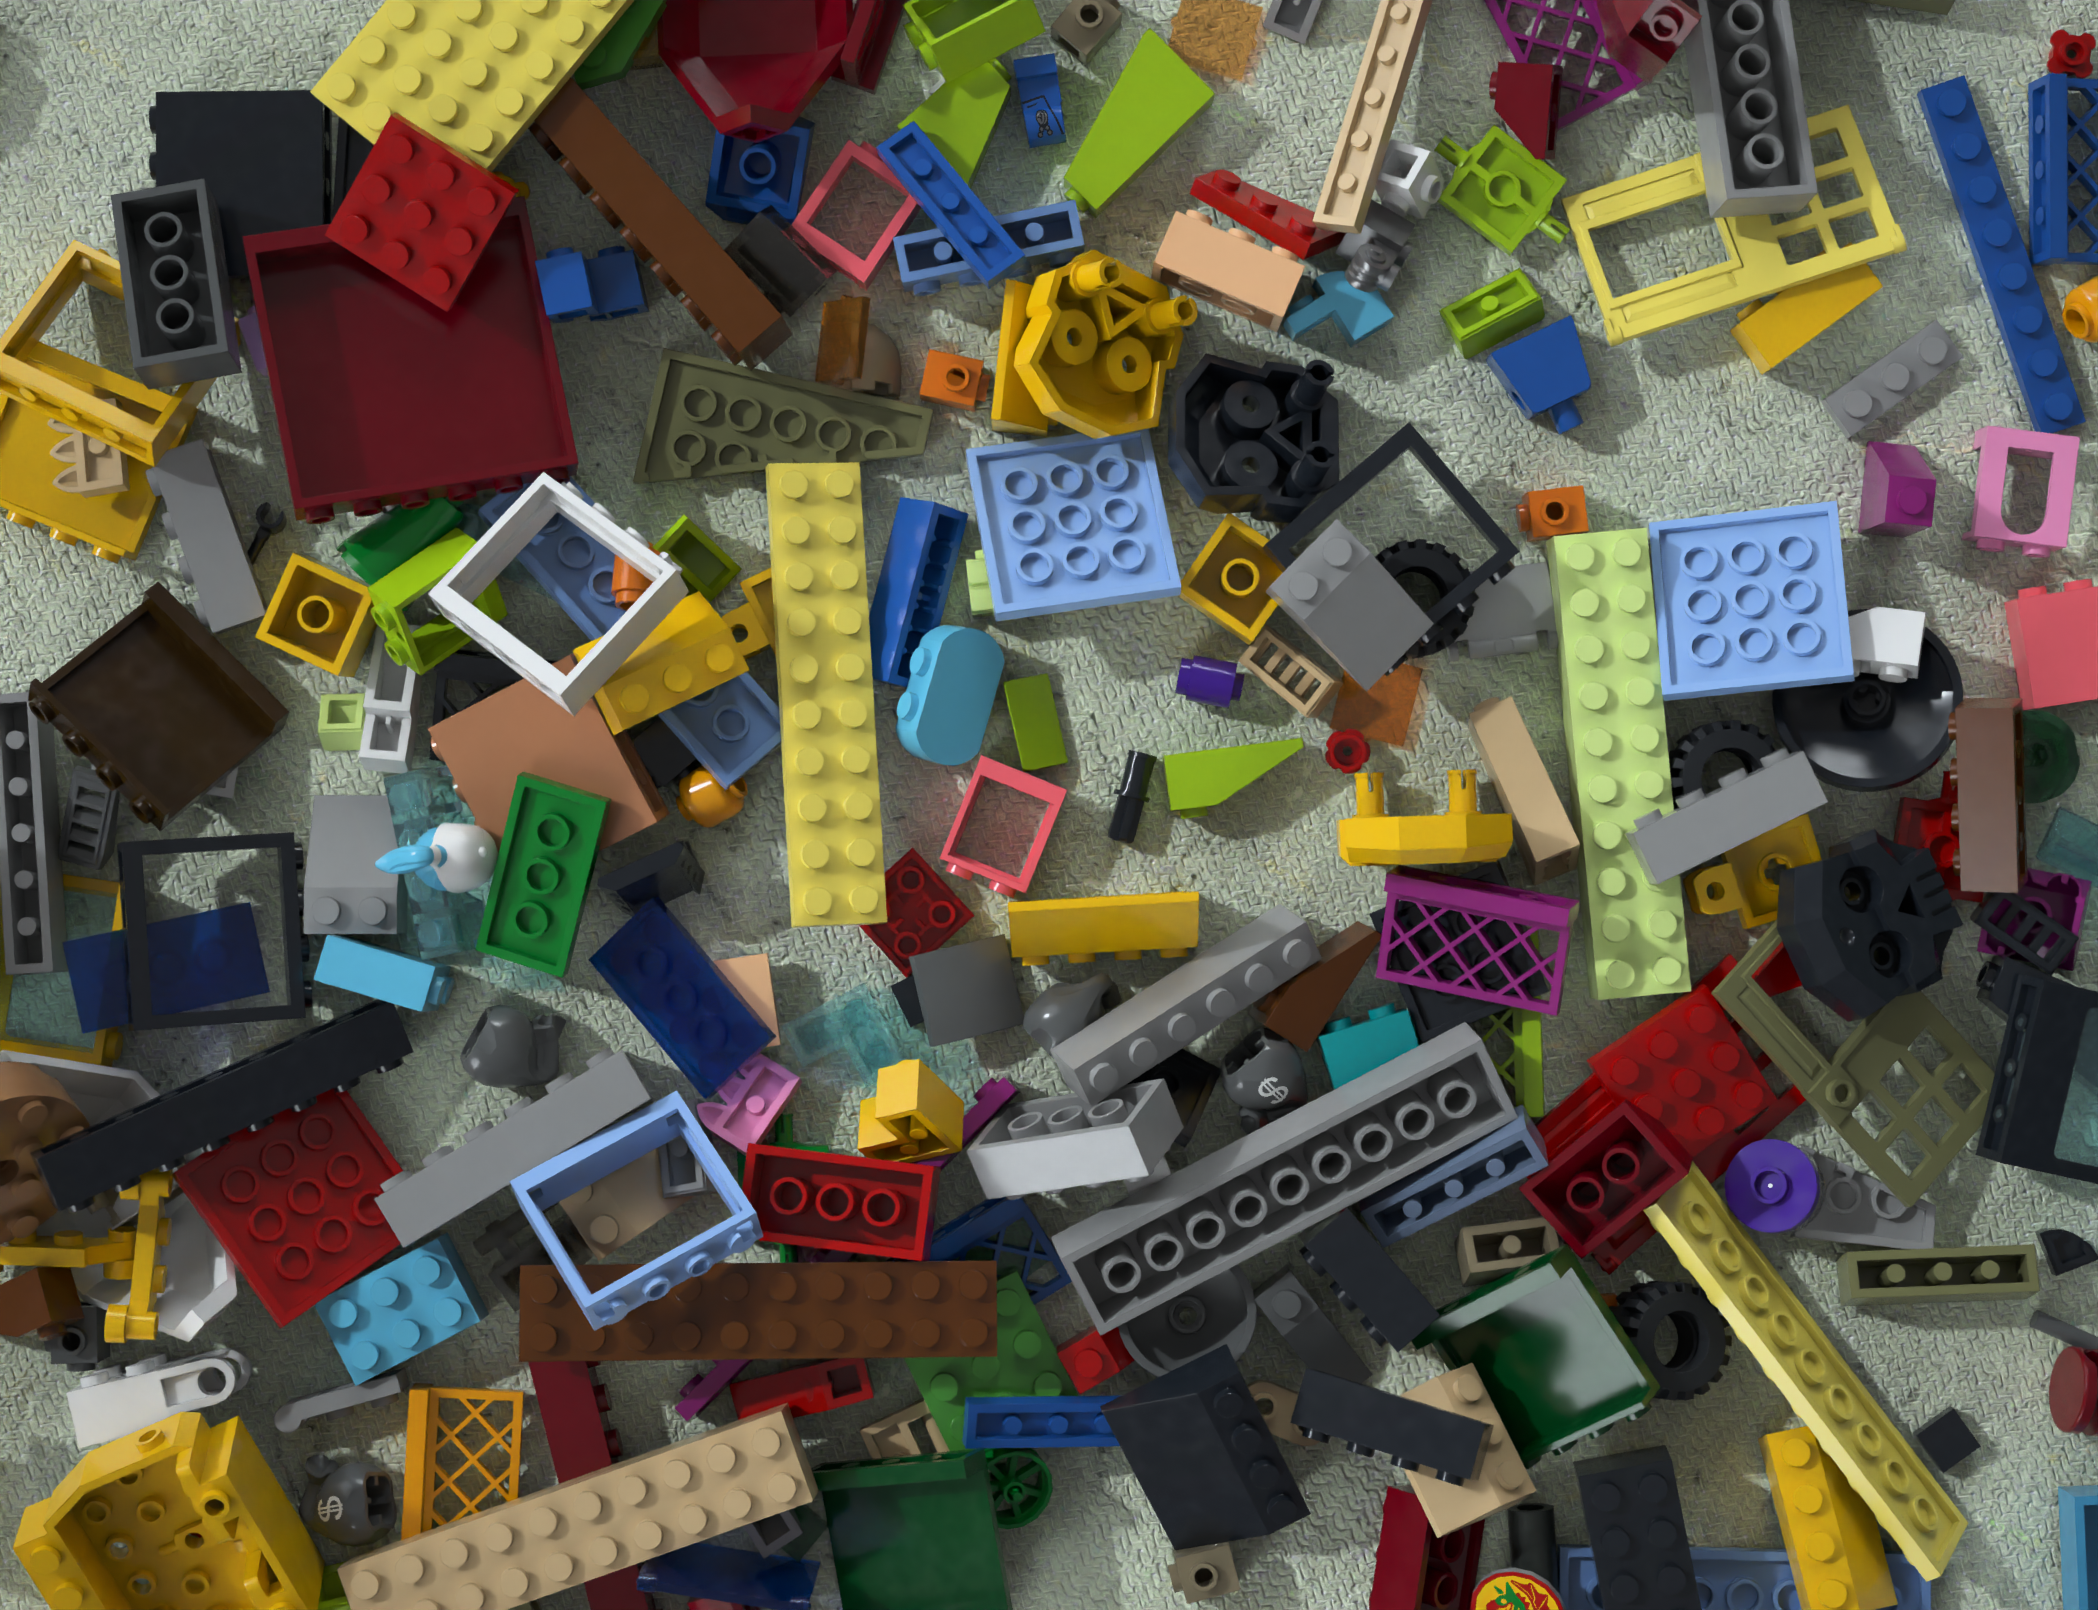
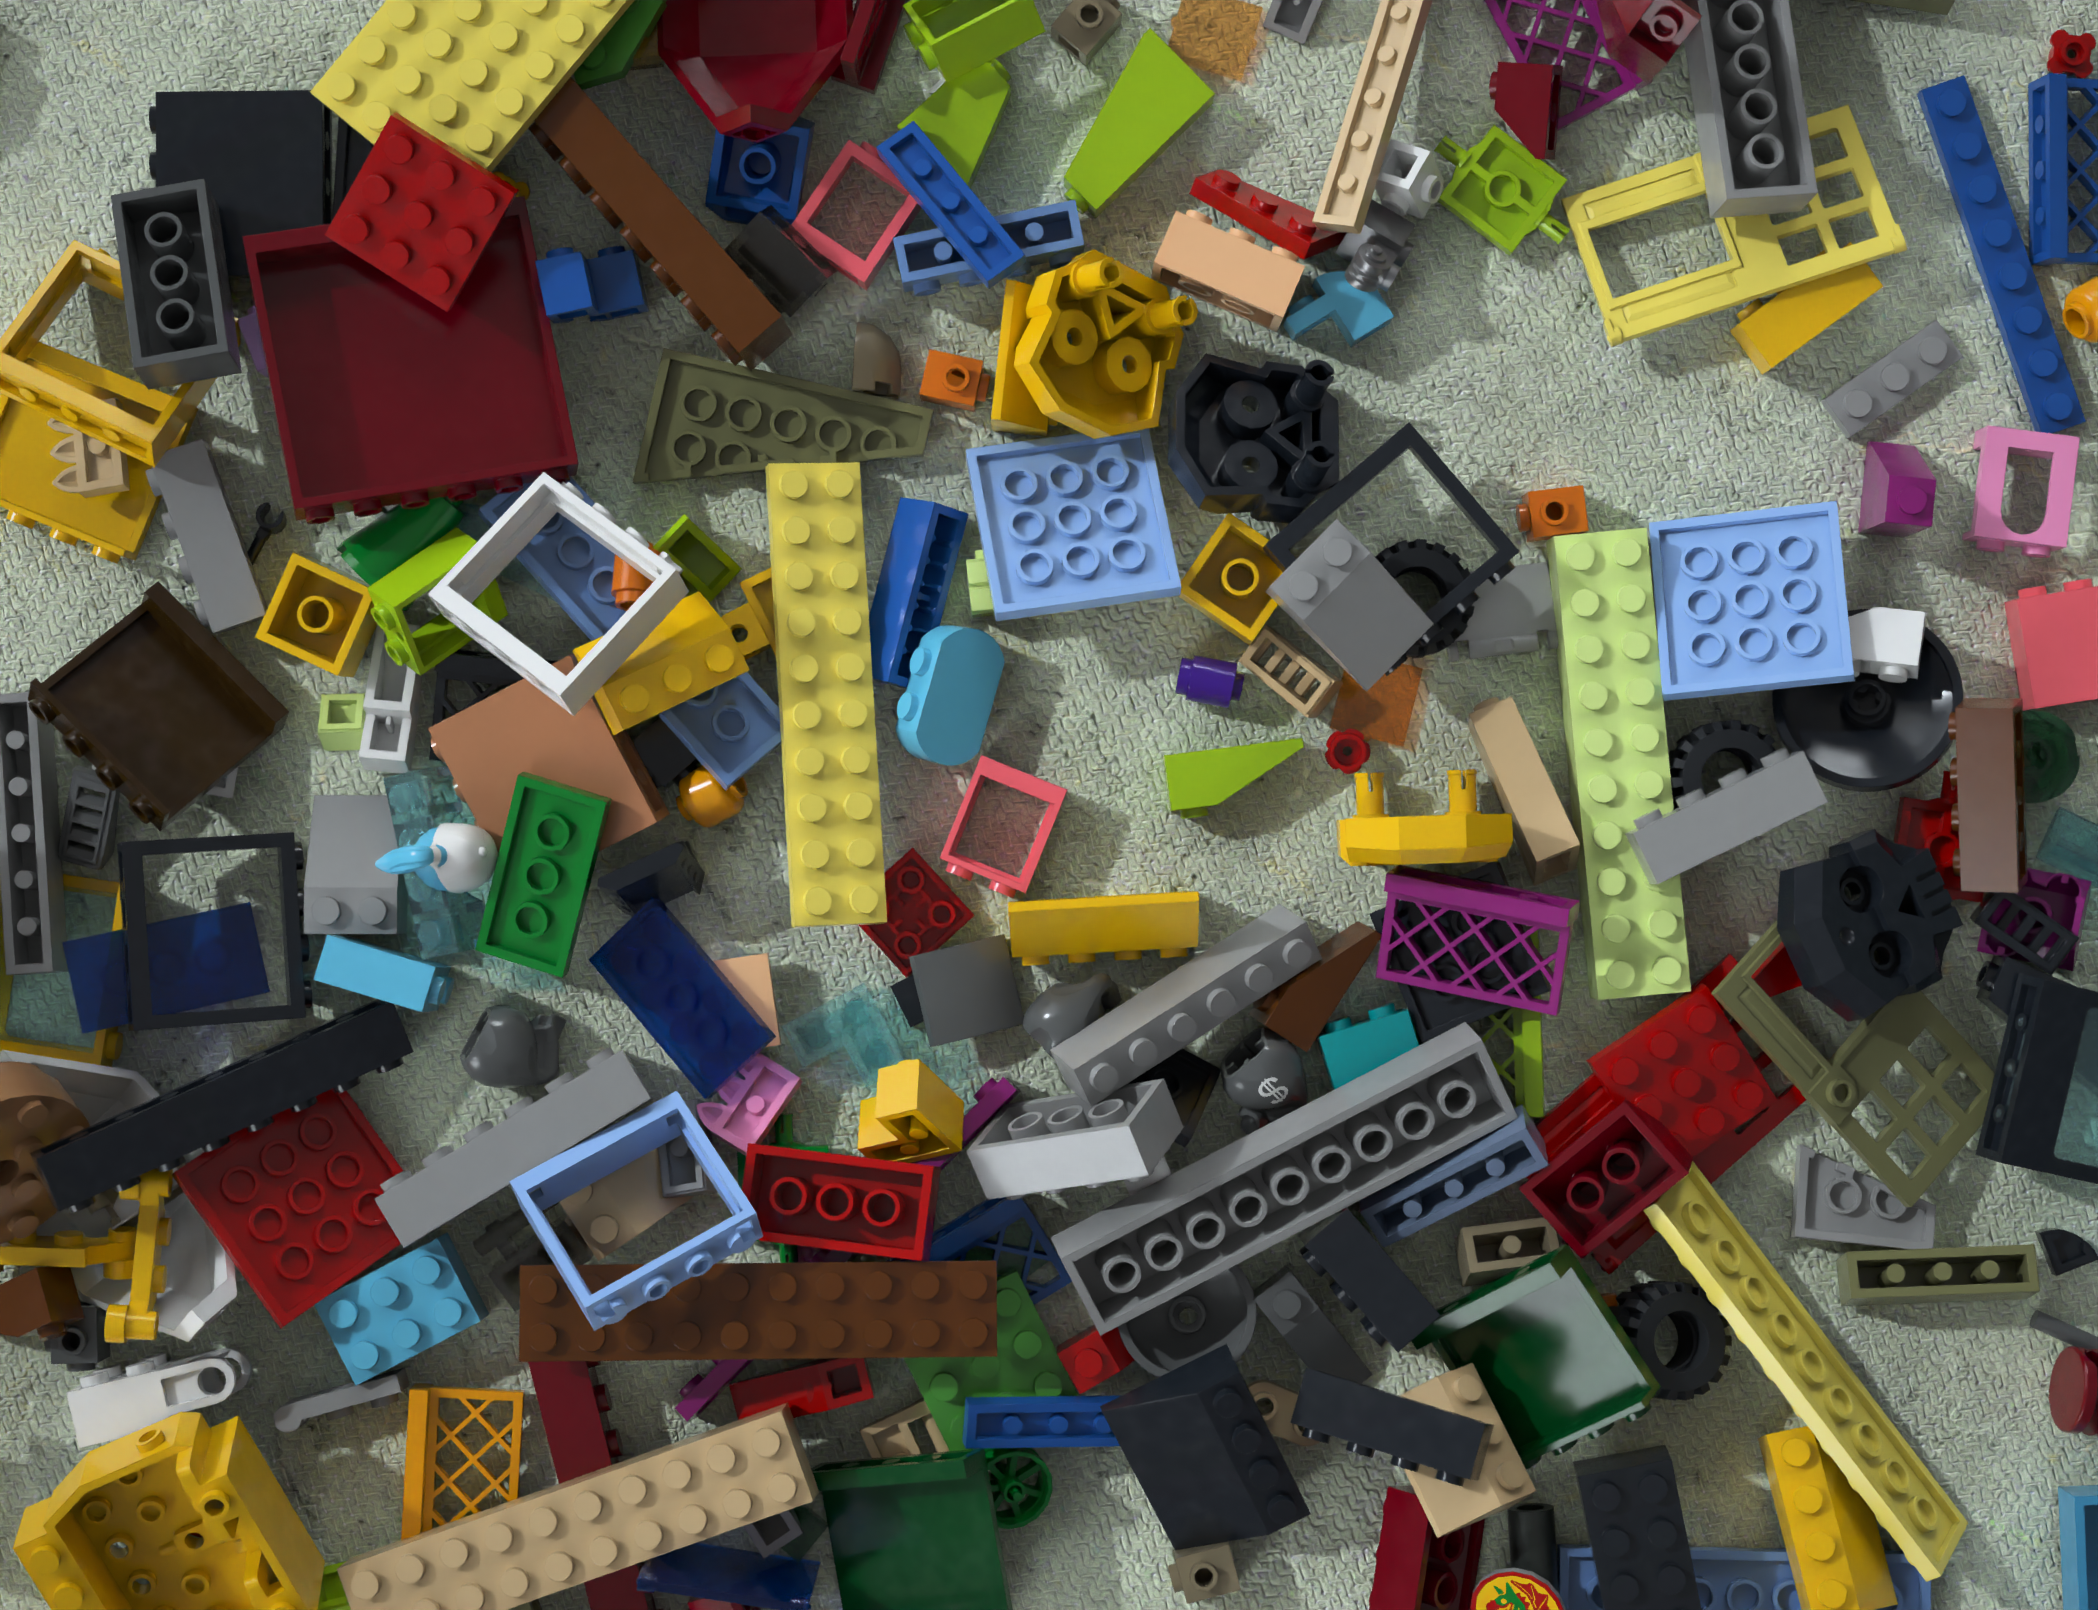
(348, 1502): dark grey piece -> none
(842, 340): clear orange piece -> none
(1035, 722): lime slope -> none
(1040, 99): blue leg -> none
(1131, 796): black axle -> none
(1493, 313): lime slope -> none
(1545, 373): blue torso -> none
(1741, 878): yellow plate -> none
(1774, 1187): dark purple piece -> none
(1946, 1439): black tile -> none

